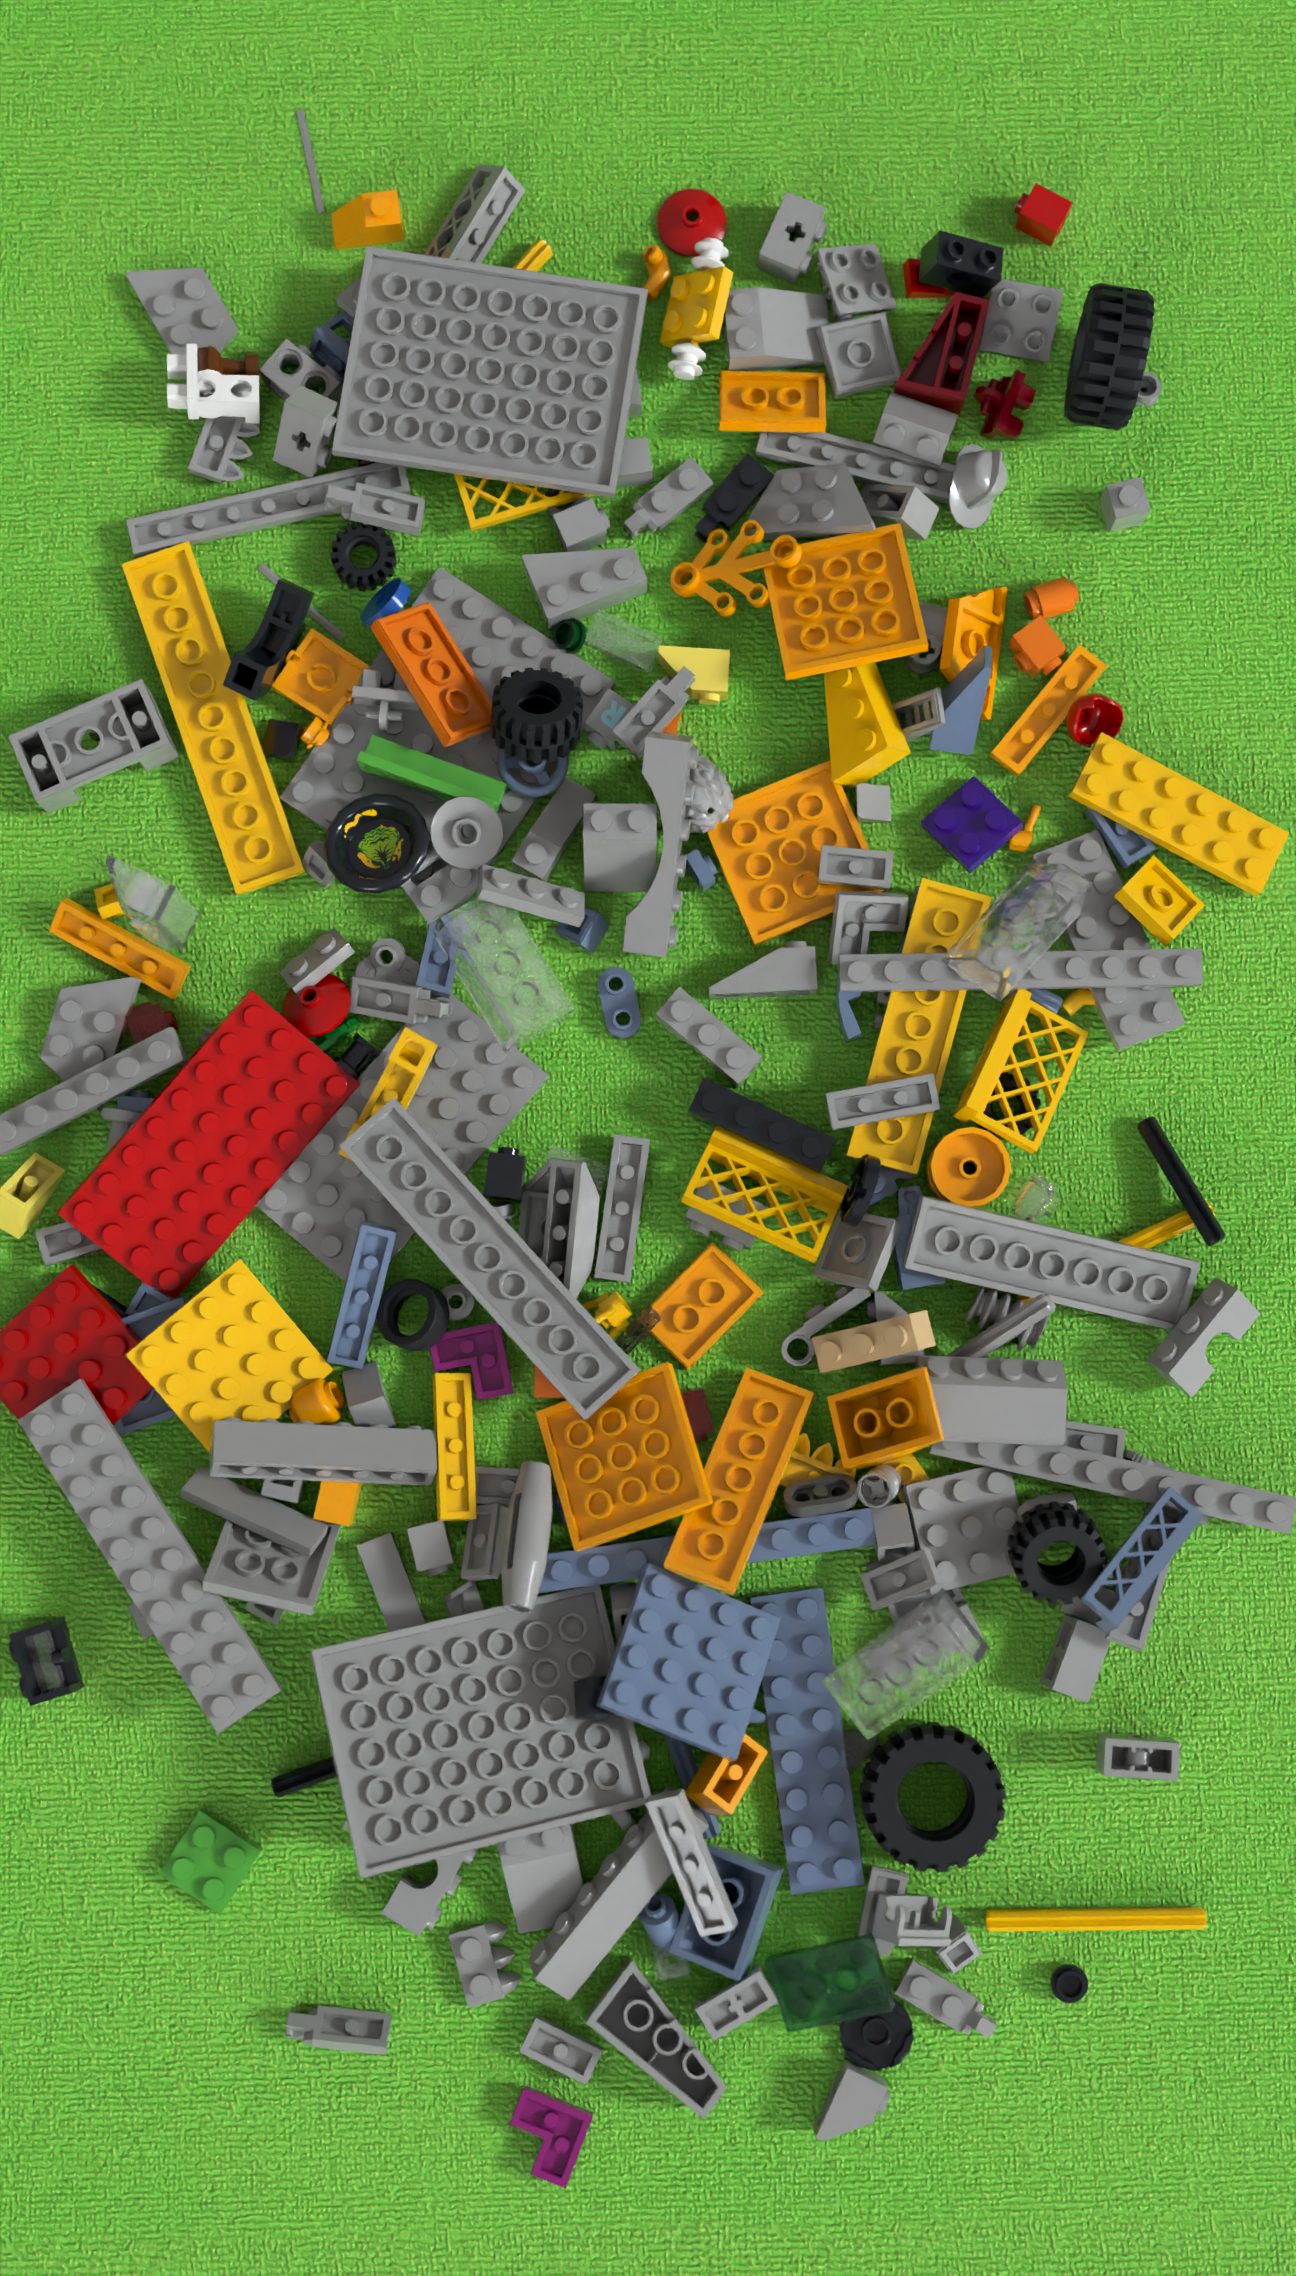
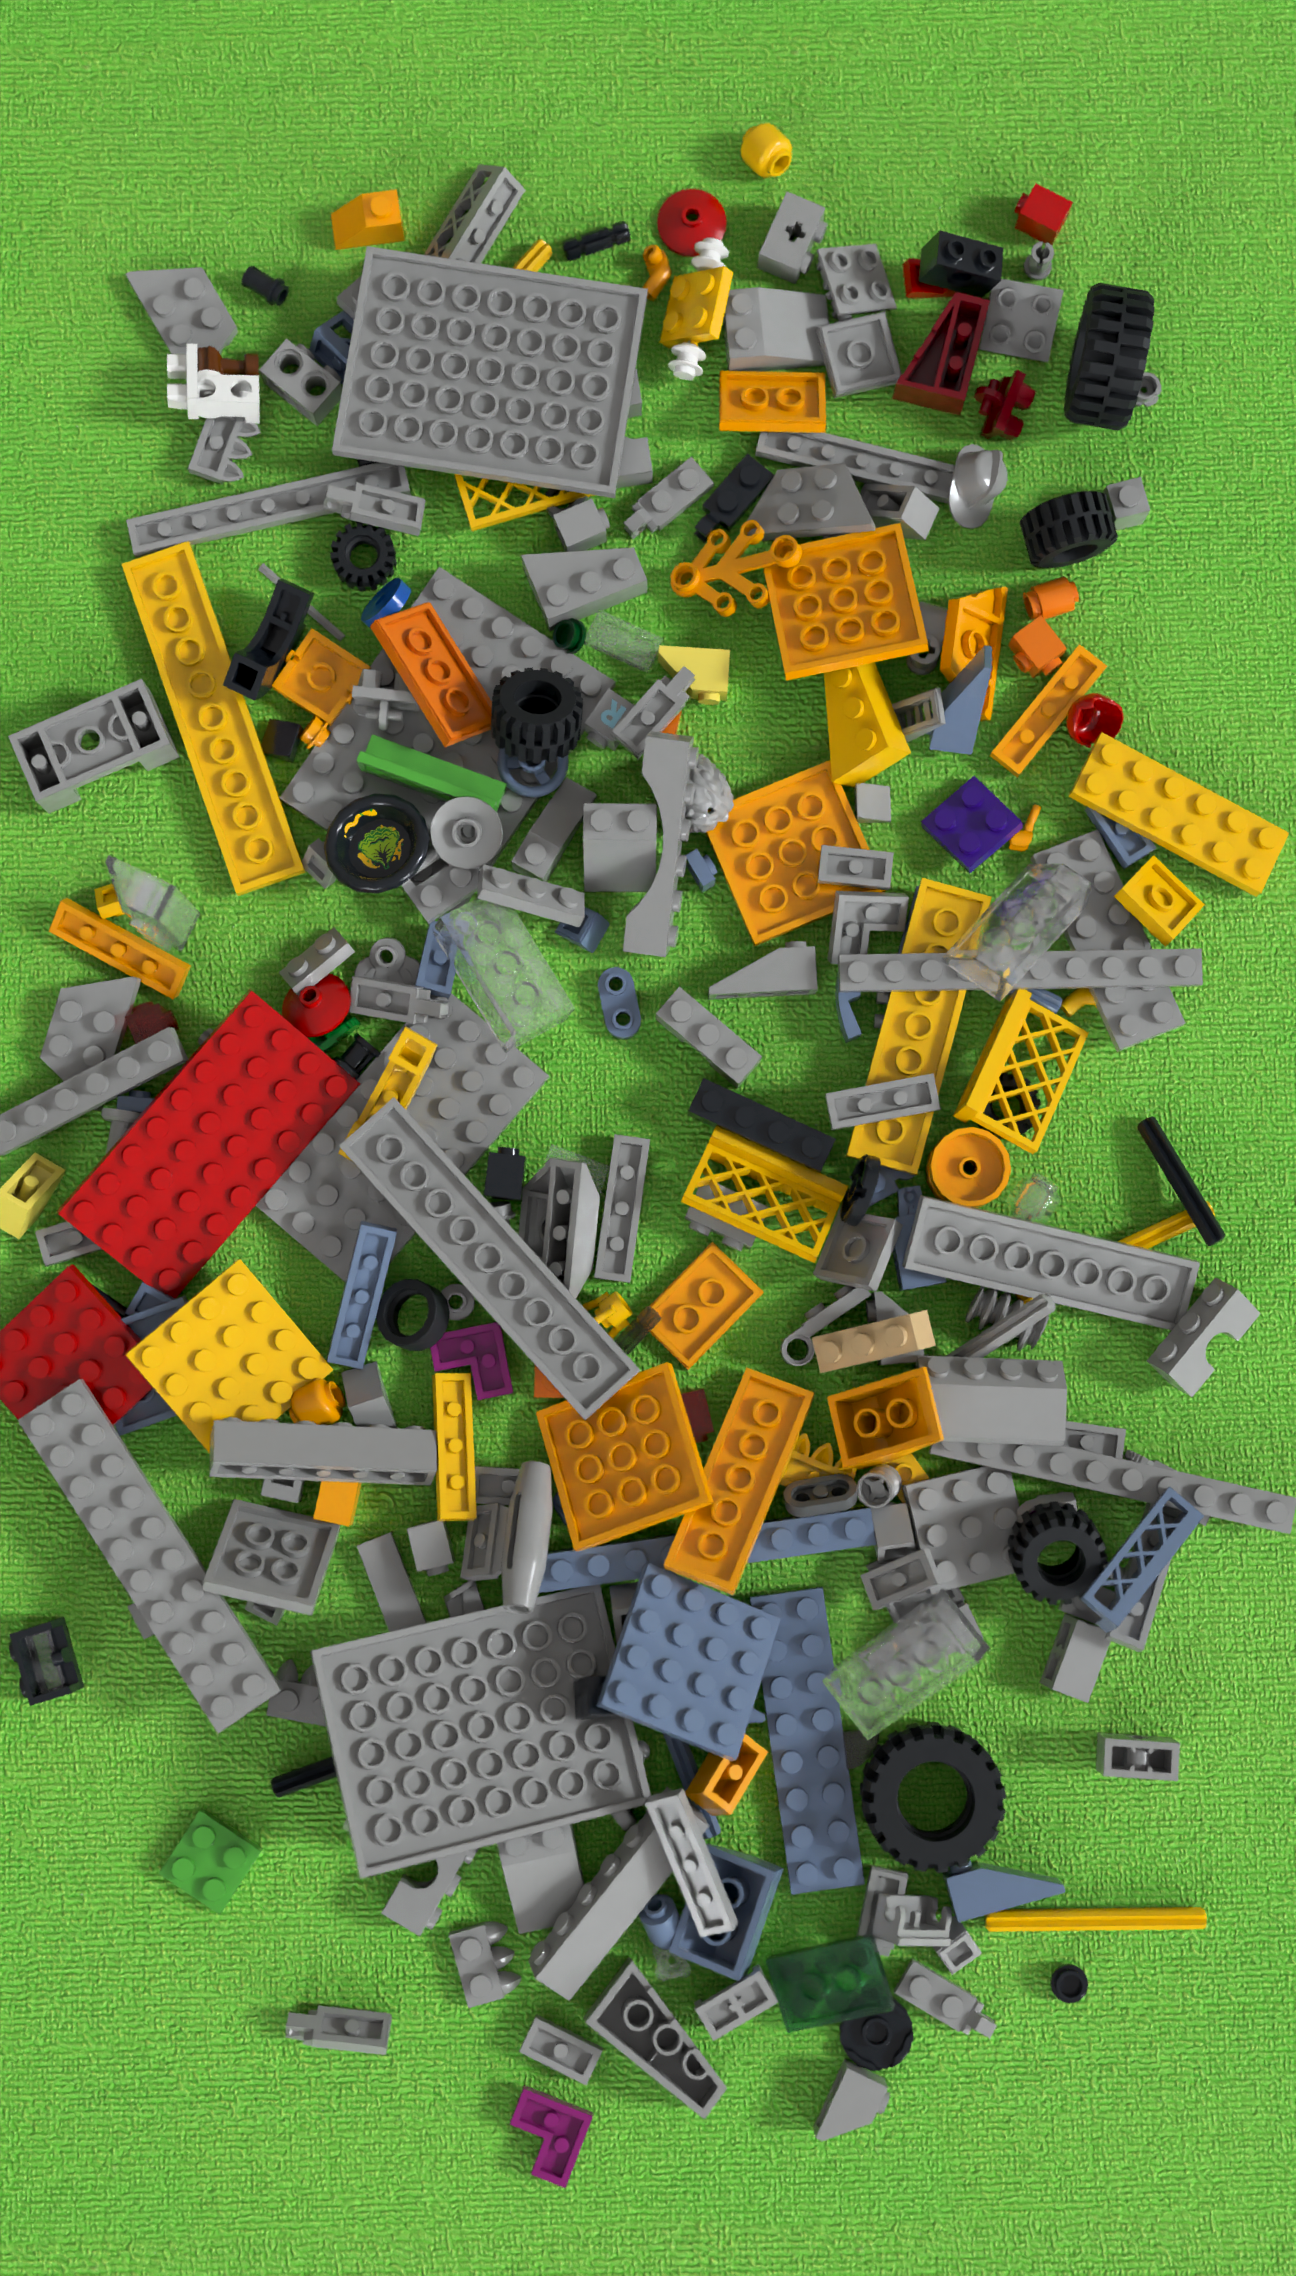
(254, 1512): light grey tile -> none
(272, 289): none -> black pin
(298, 1699): none -> light grey plate
(306, 431): light grey brick -> none
(310, 161): light grey piece -> none
(596, 240): none -> black axle
(766, 150): none -> yellow head
(915, 428): light grey brick -> none
(992, 1888): none -> sand blue slope
(1041, 257): none -> light grey pin
(1068, 529): none -> black tyre

